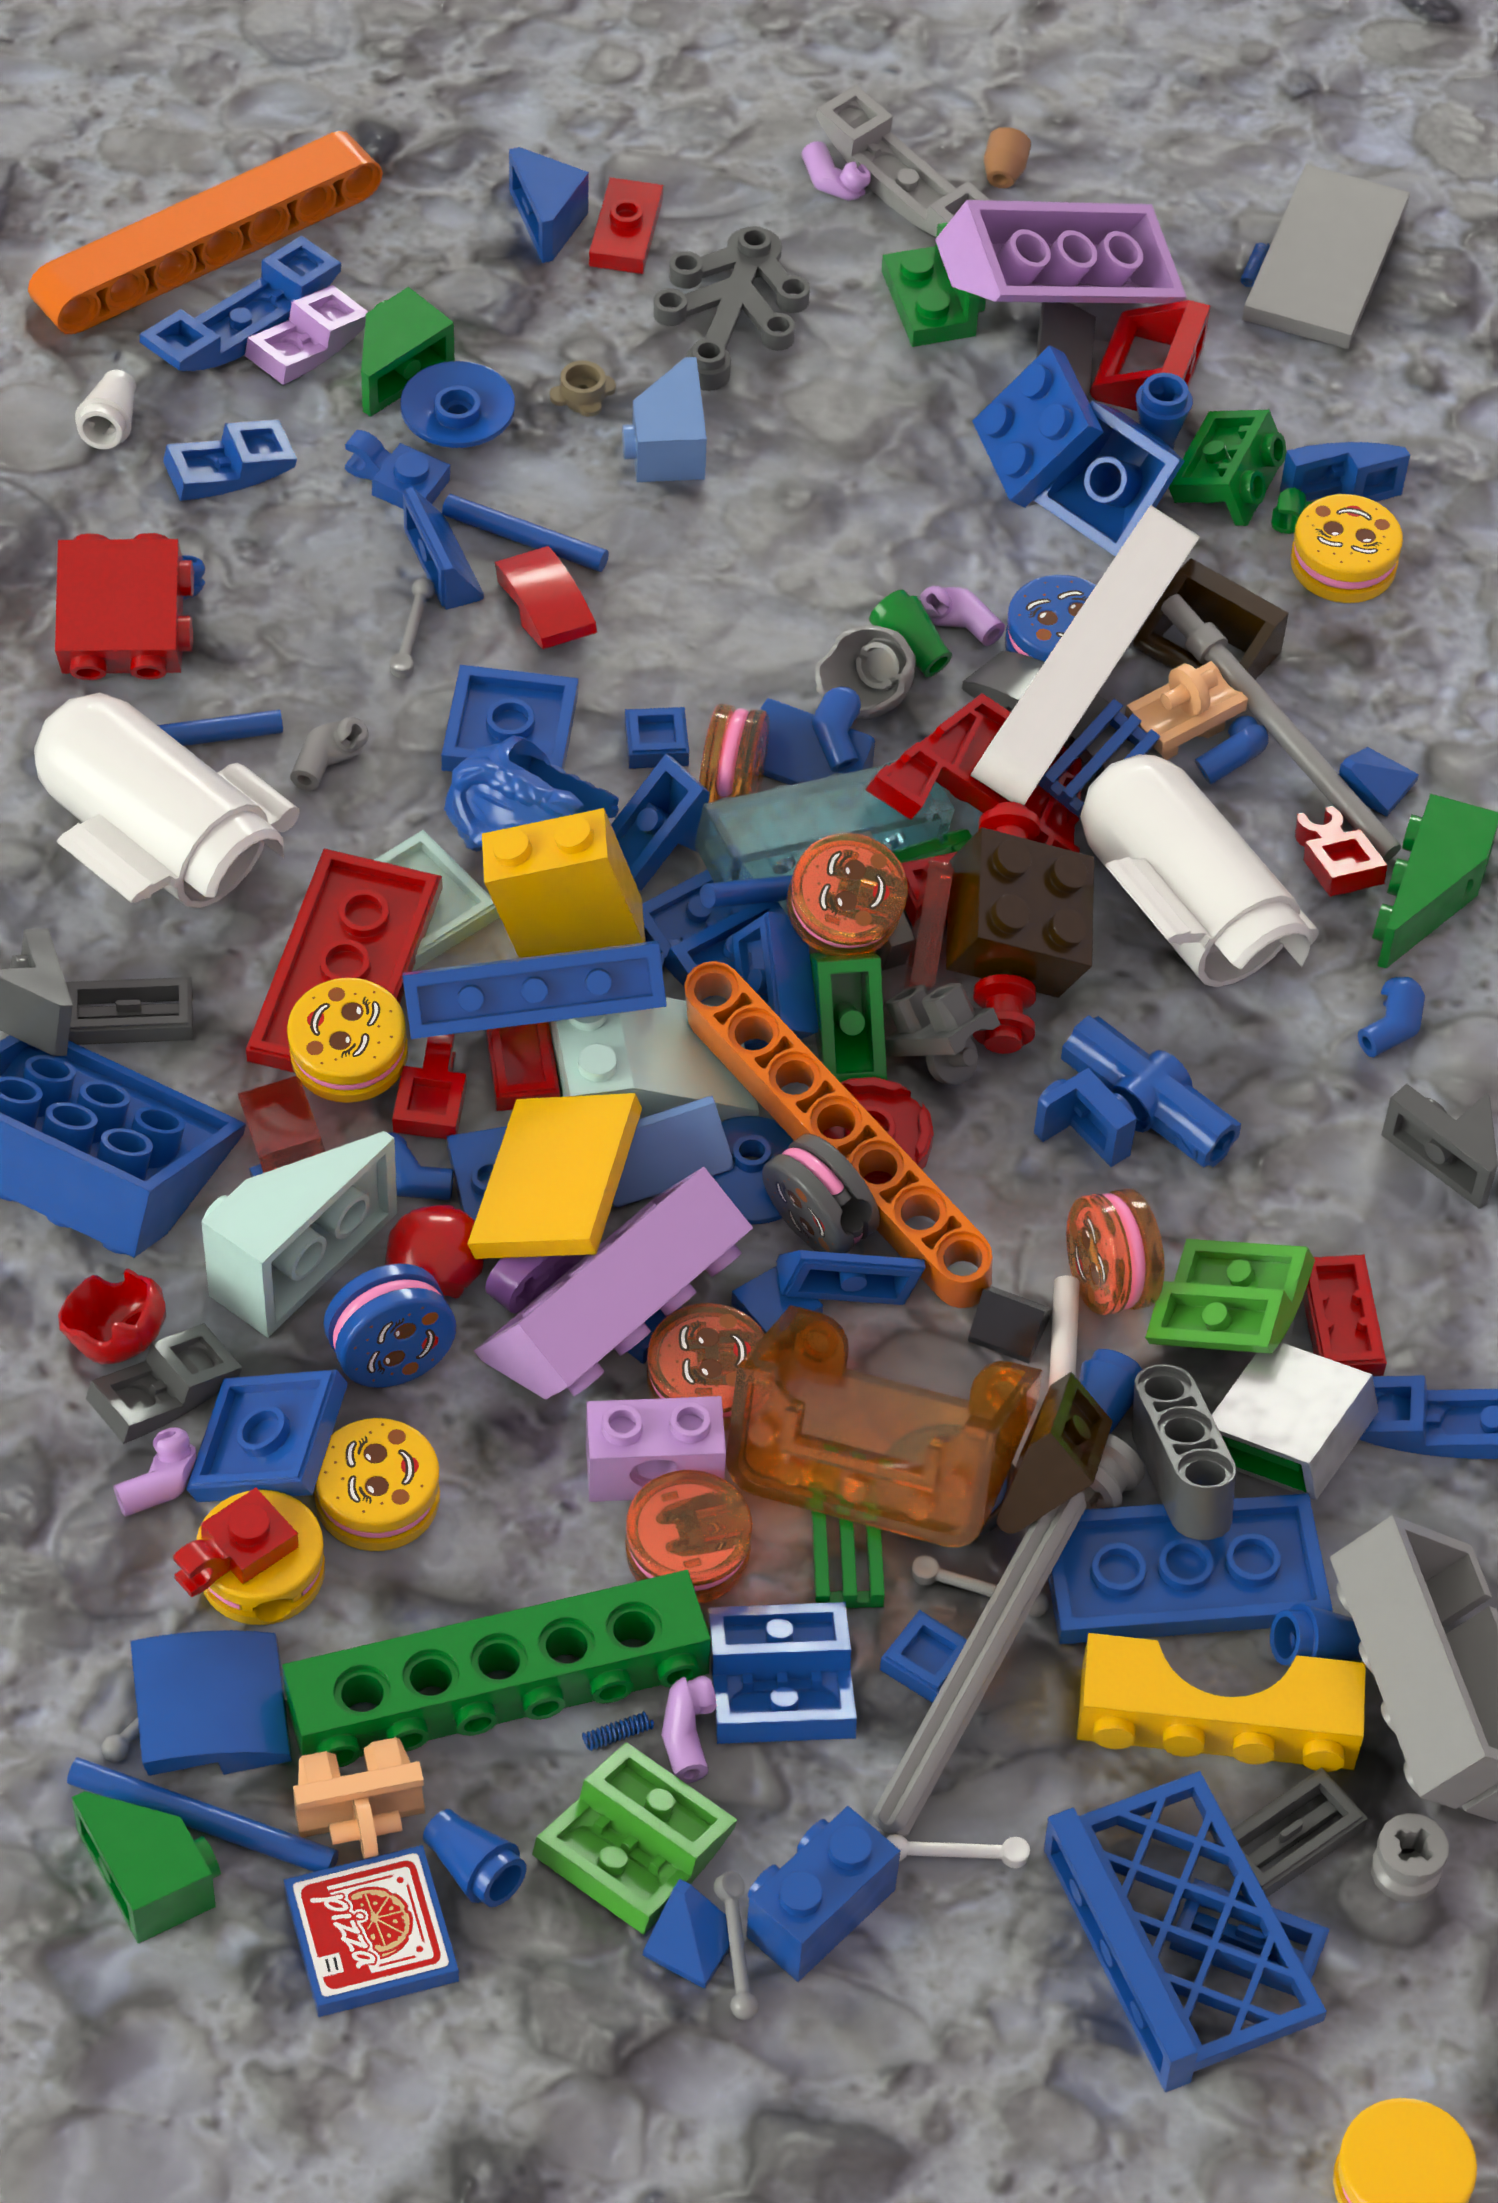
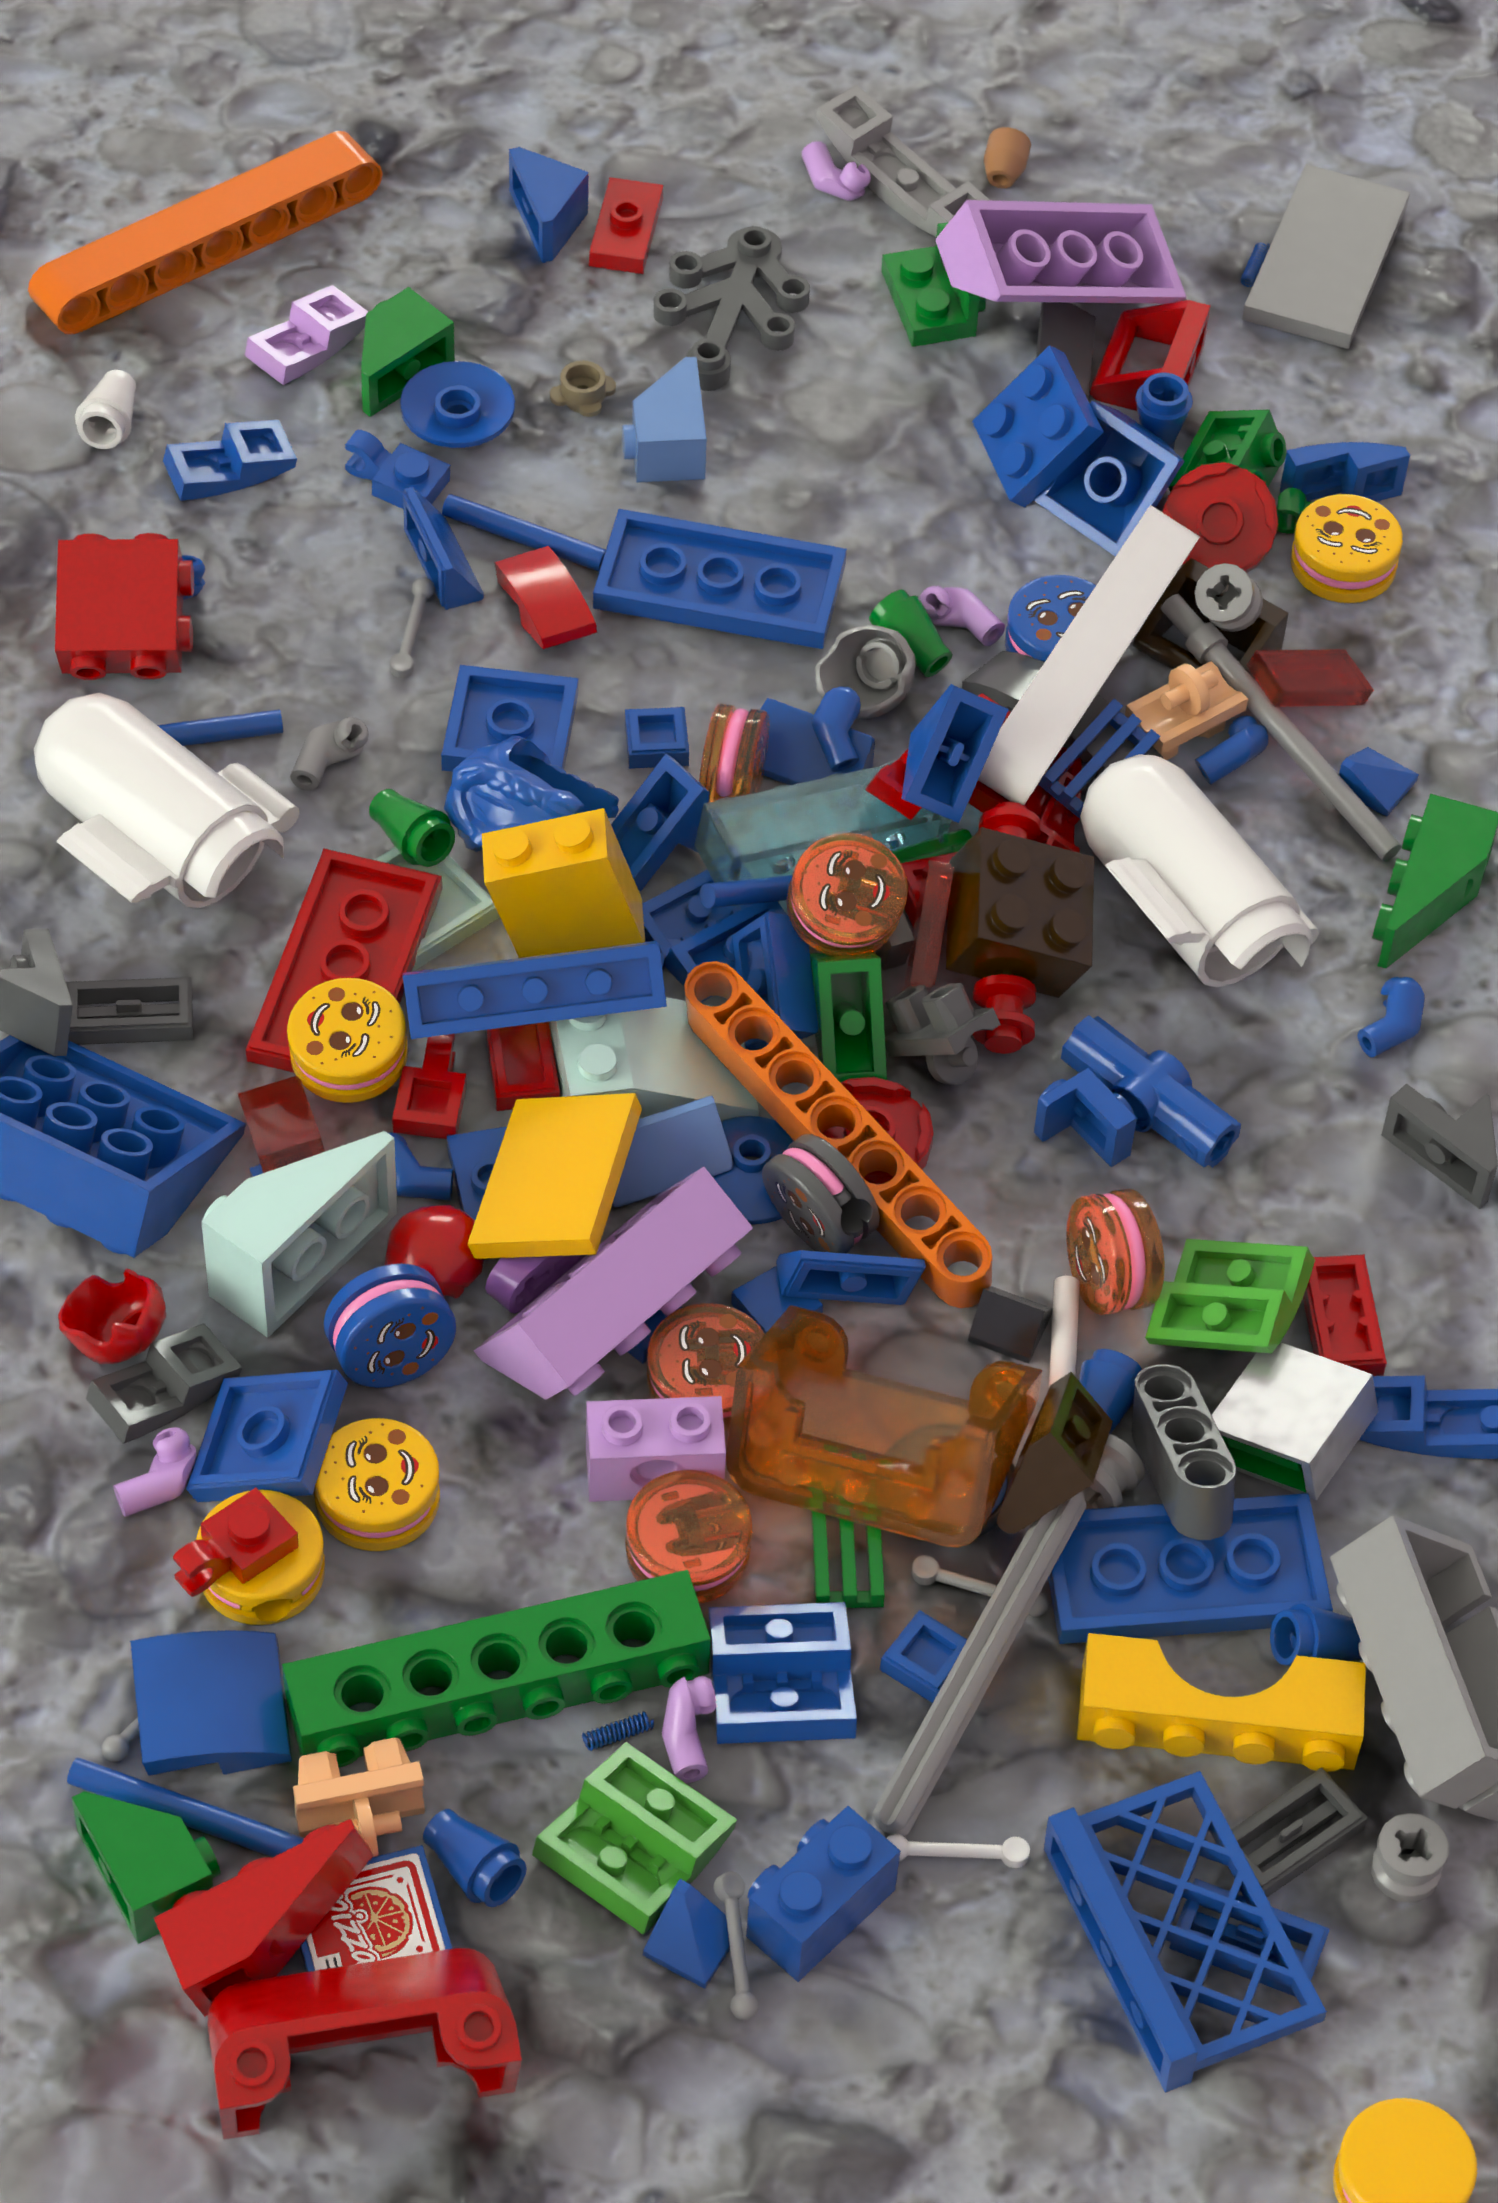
(223, 330): blue slope -> none
(261, 1915): none -> red slope
(415, 829): none -> green cone
(442, 1992): none -> red windscreen
(720, 578): none -> blue plate
(950, 751): none -> blue slope
(1228, 512): none -> red tile
(1237, 606): none -> light grey wheel
(1309, 677): none -> clear red tile
(1339, 858): red plate -> none

